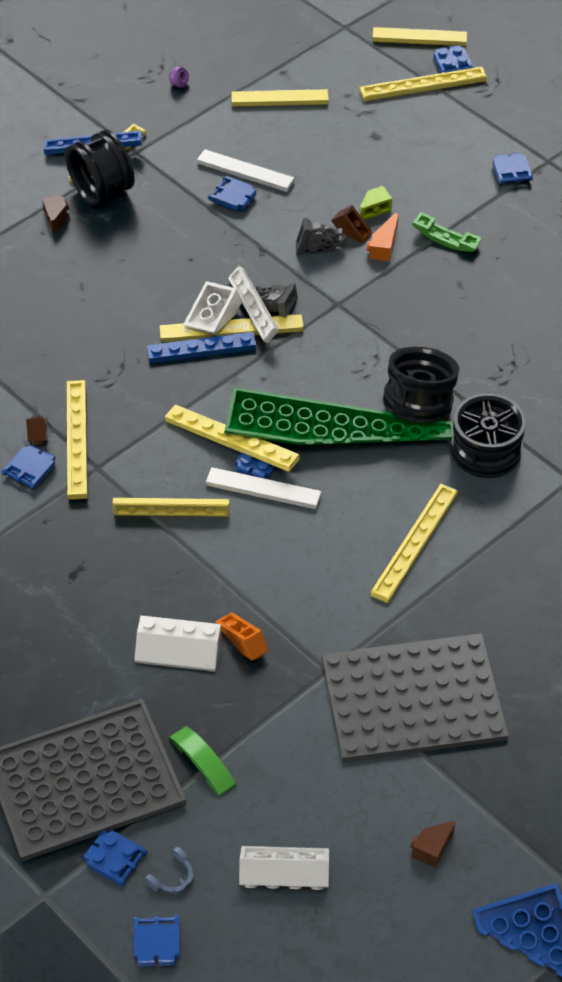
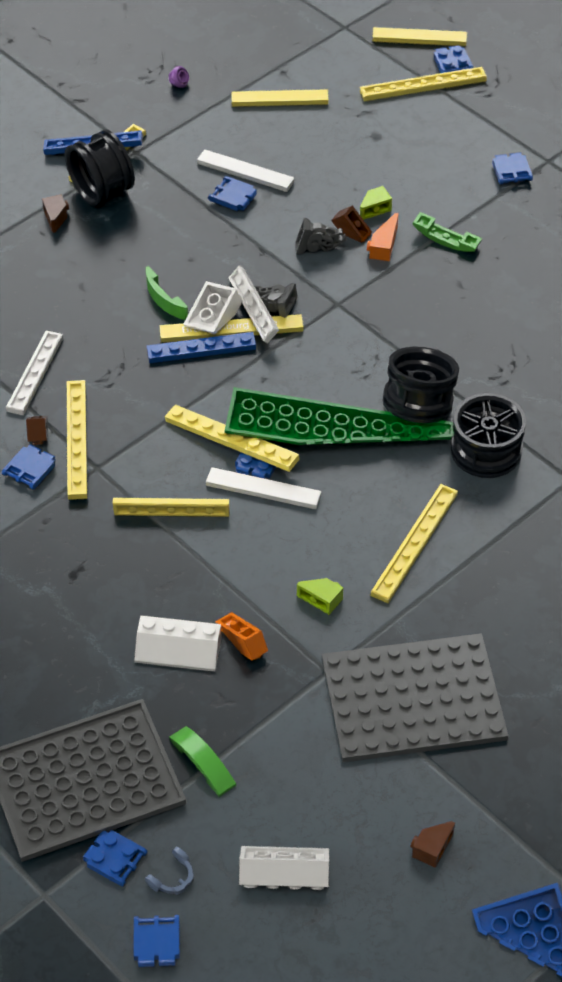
(34, 373): none -> white tile
(172, 306): none -> bright green slope
(321, 593): none -> lime slope

